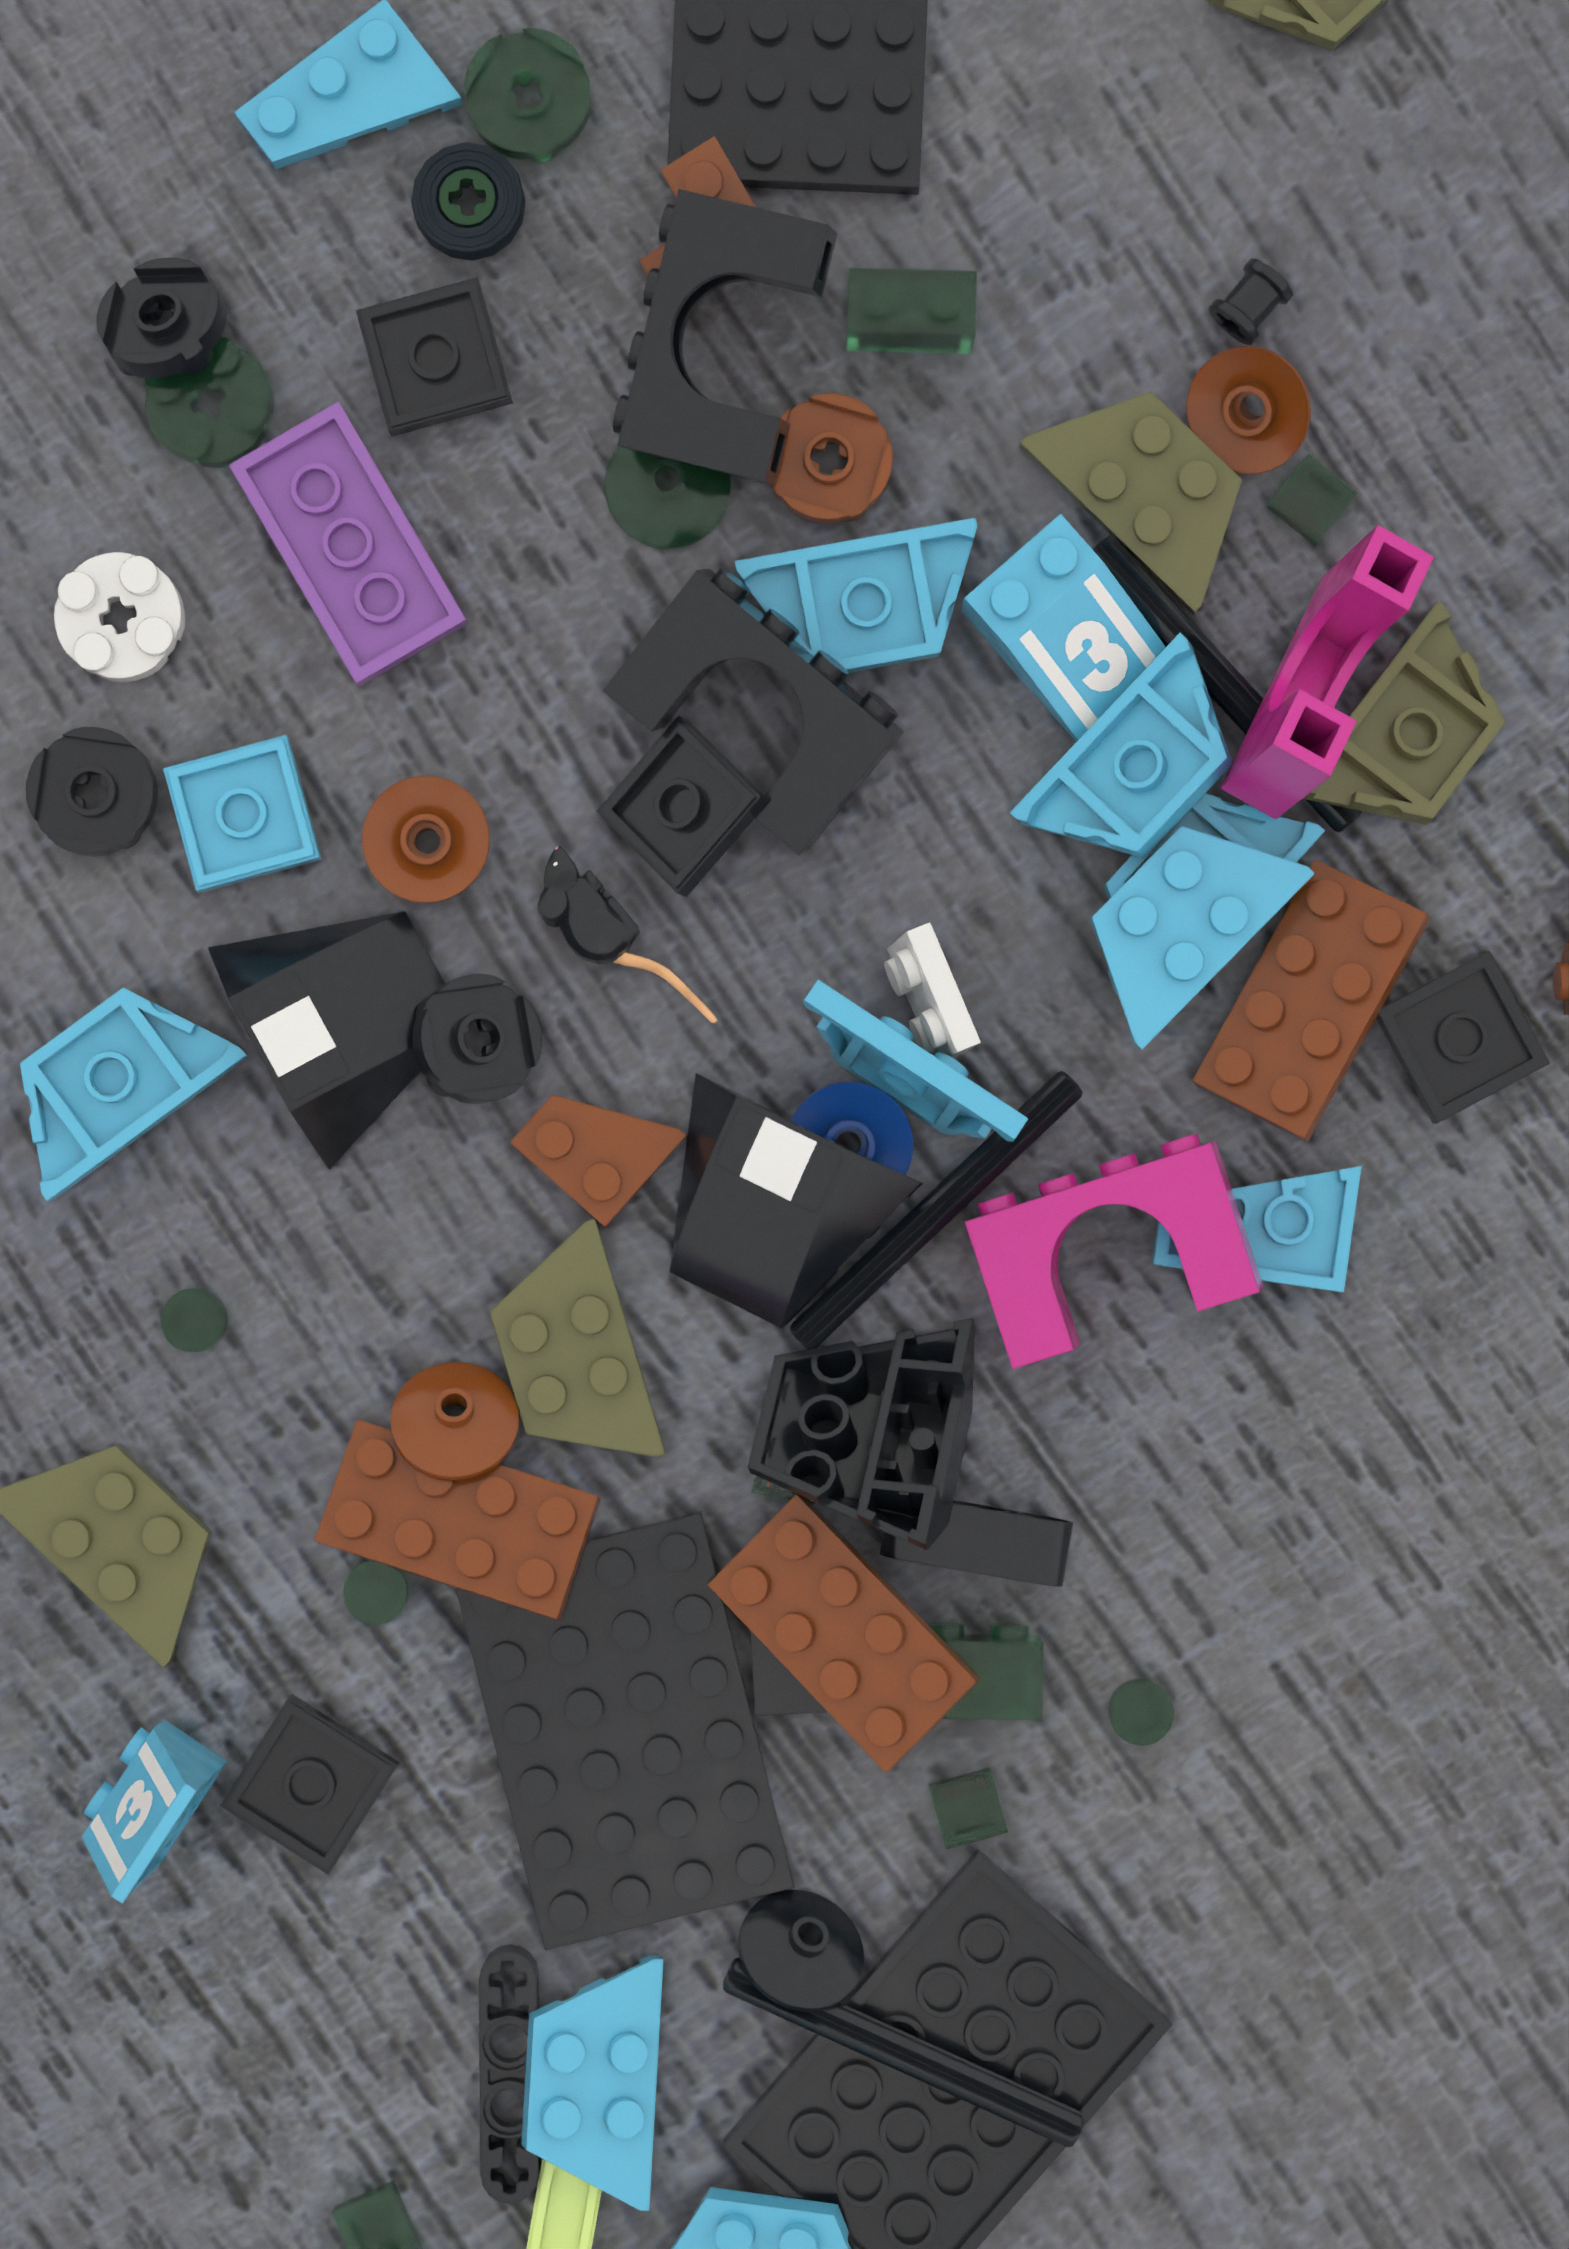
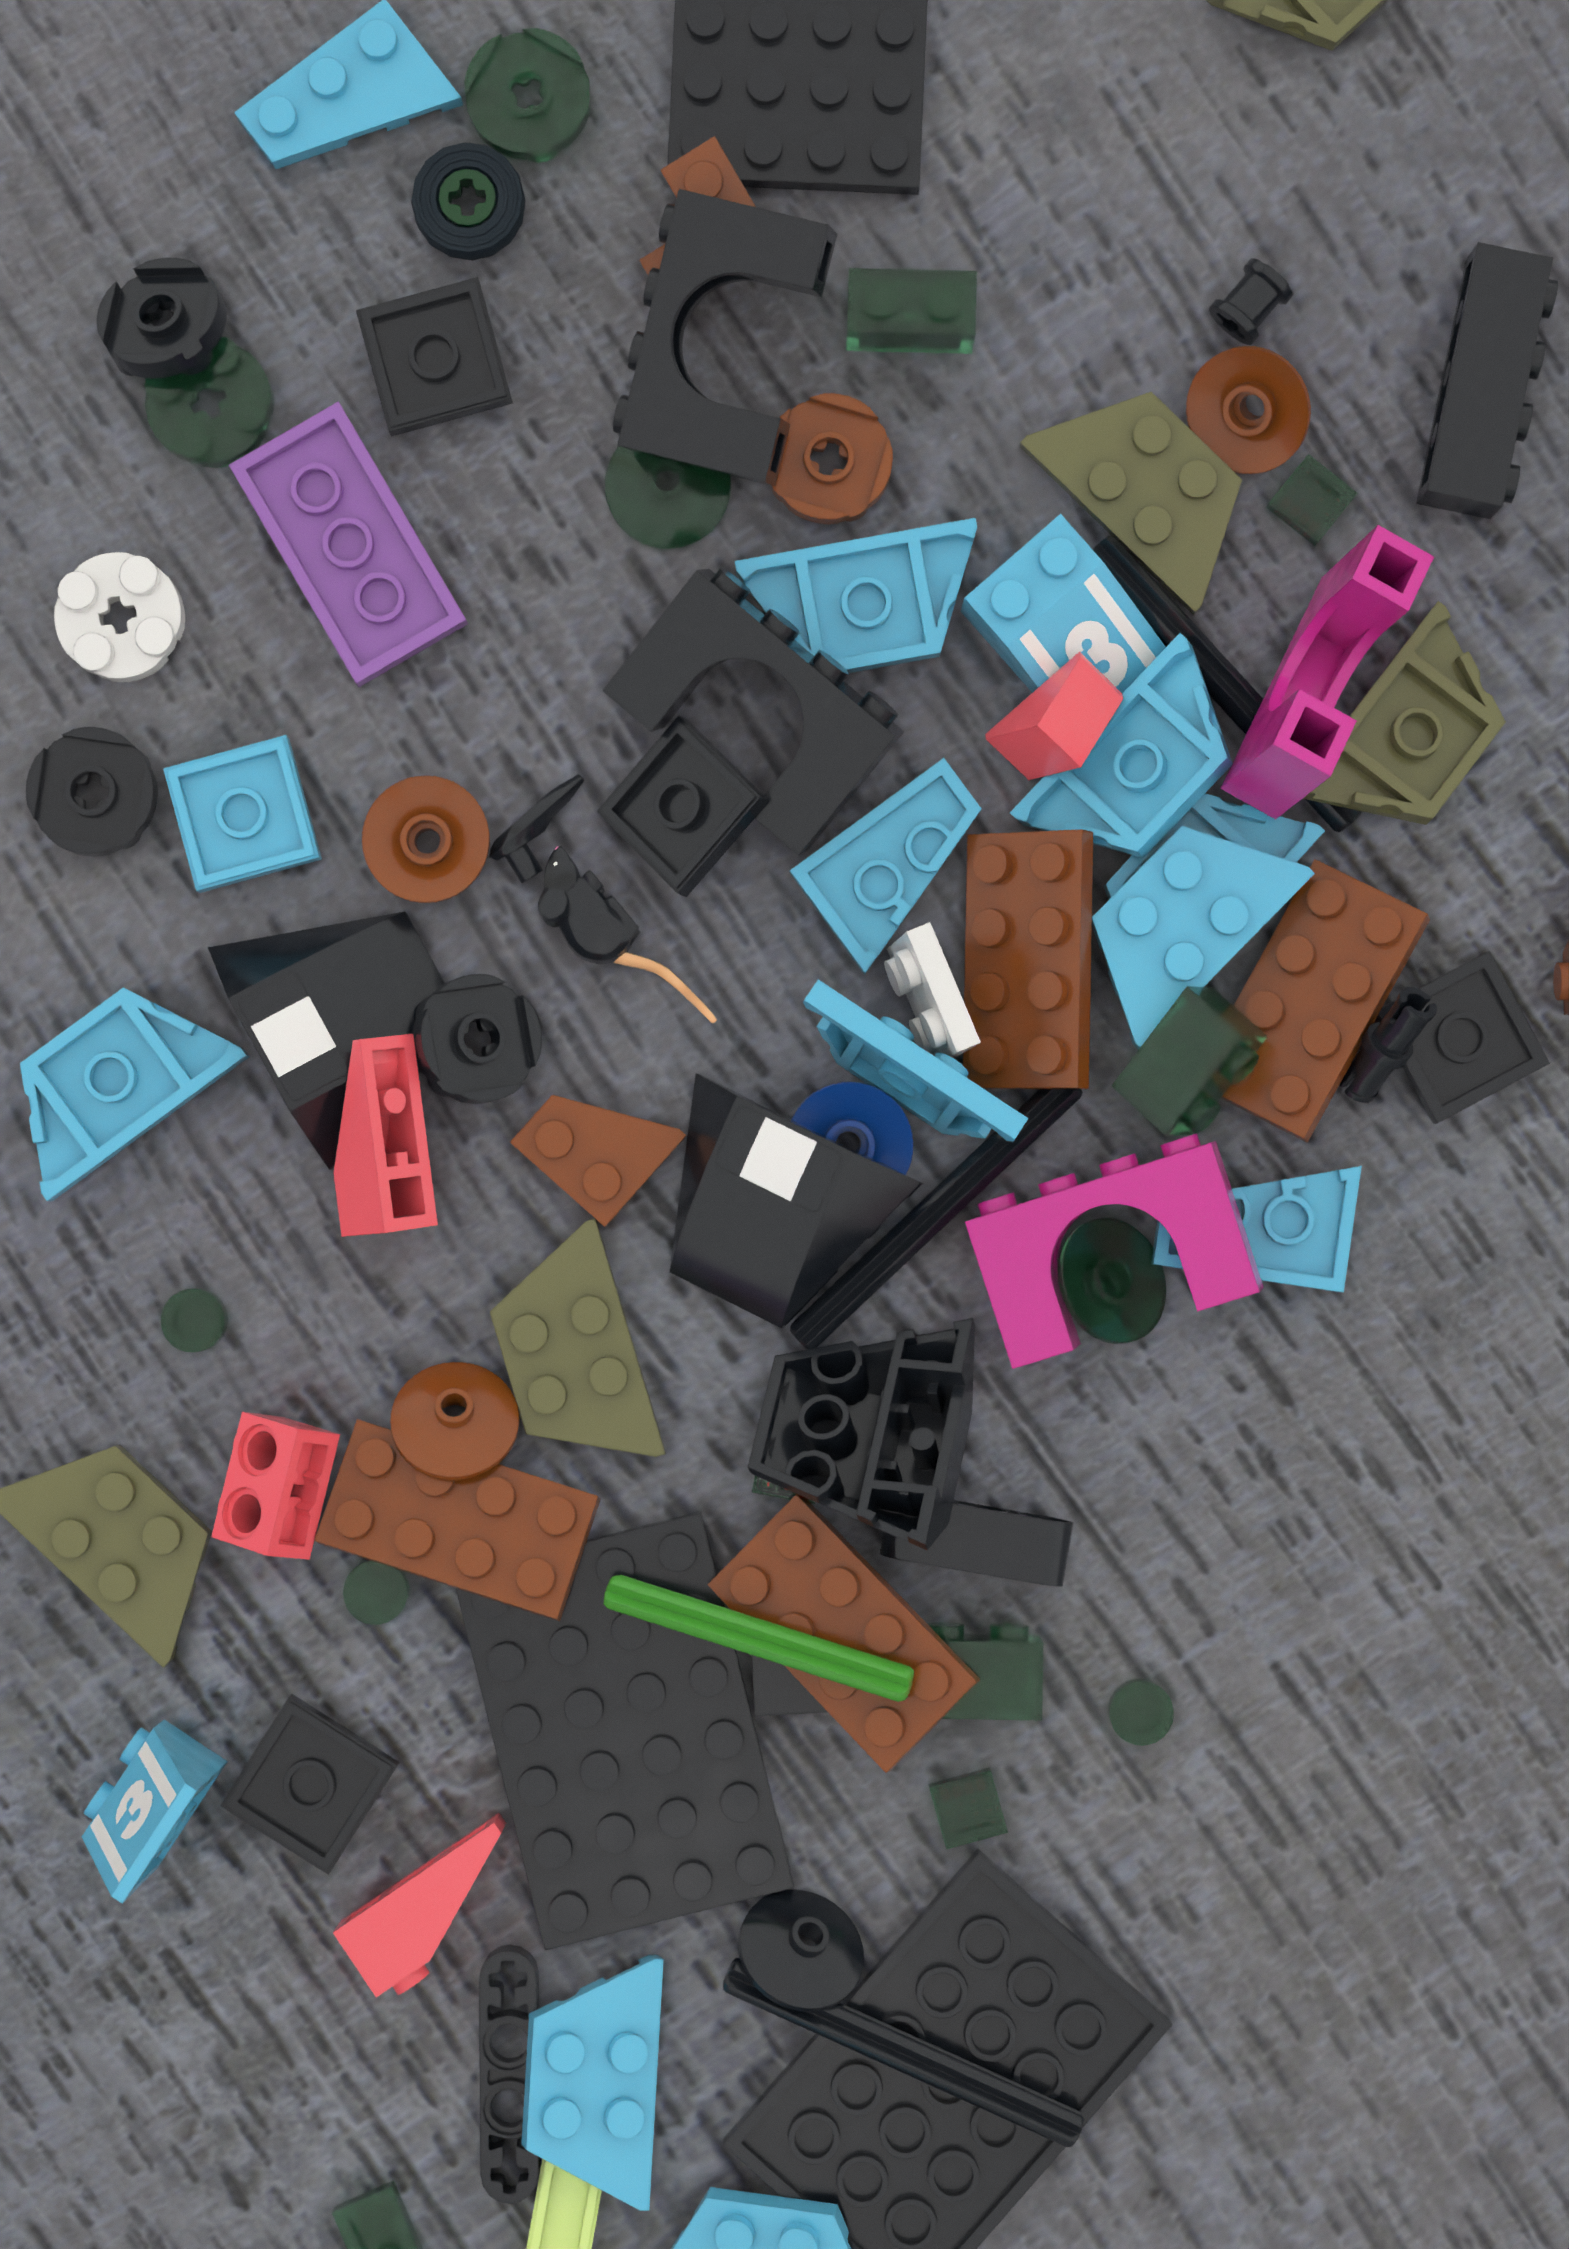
(275, 1486): none -> coral brick
(382, 1142): none -> coral slope
(405, 1923): none -> coral slope
(514, 840): none -> black bar
(759, 1638): none -> bright green axle
(886, 860): none -> medium azure wing
(1029, 958): none -> dark orange plate
(1057, 721): none -> coral slope
(1131, 1288): none -> clear green dish
(1190, 1062): none -> clear green brick
(1388, 1044): none -> black pin
(1486, 381): none -> black brick

